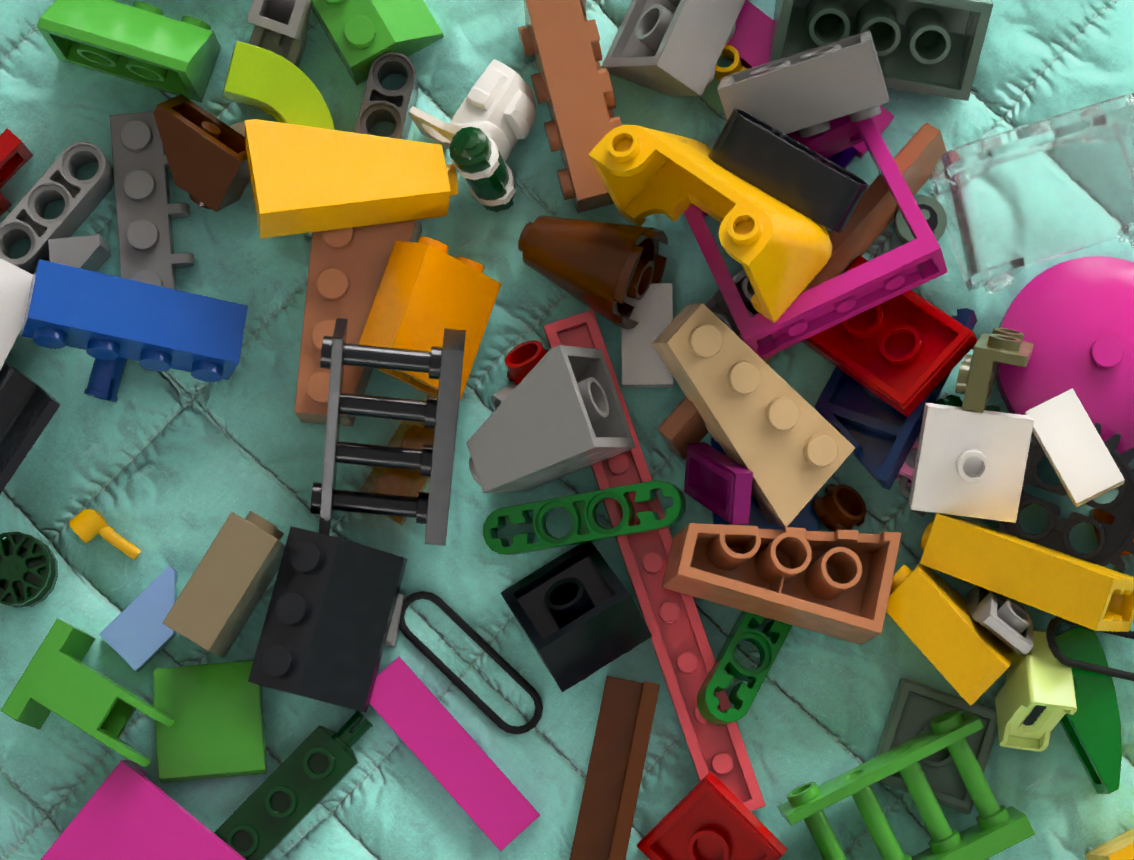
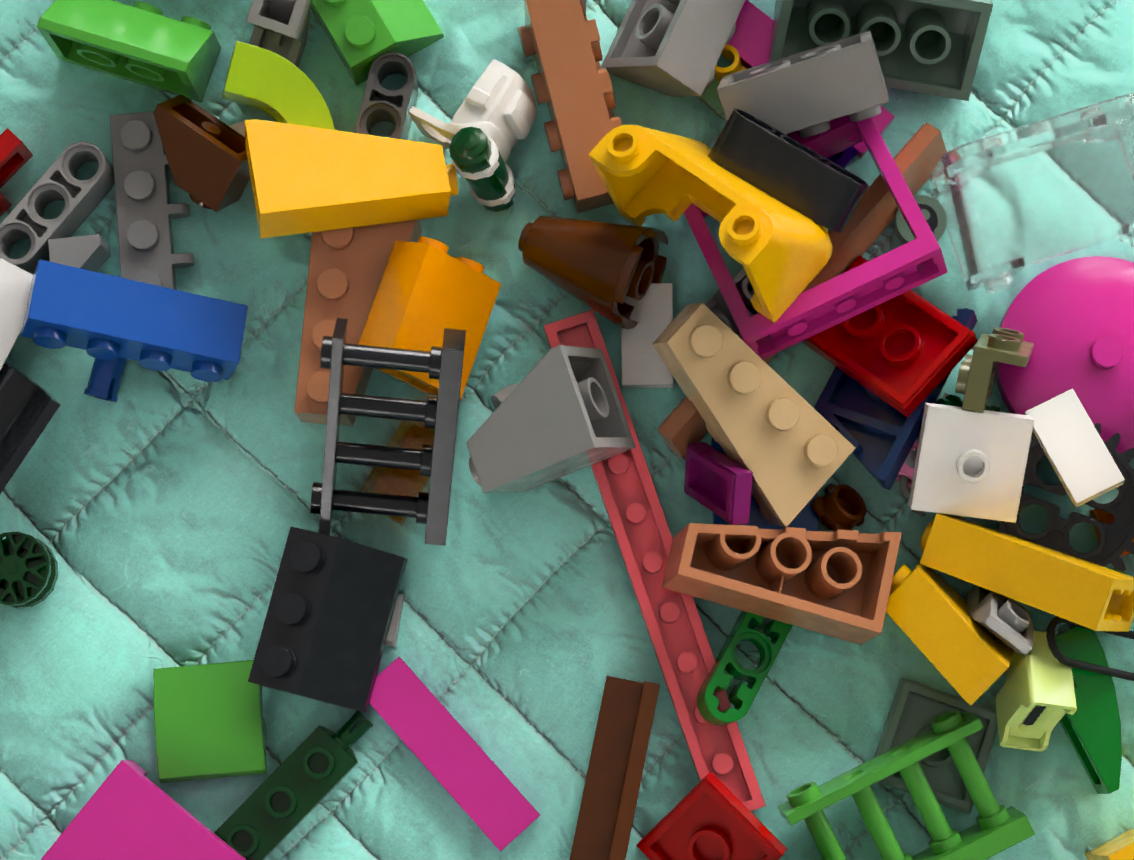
(78, 693): bright green piece -> none
(91, 523): yellow hand -> none
(138, 629): light blue tile -> none
(228, 583): dark tan brick -> none
(487, 648): black piece -> none
(523, 359): red plate -> none
(576, 614): black slope -> none
(583, 514): green beam -> none

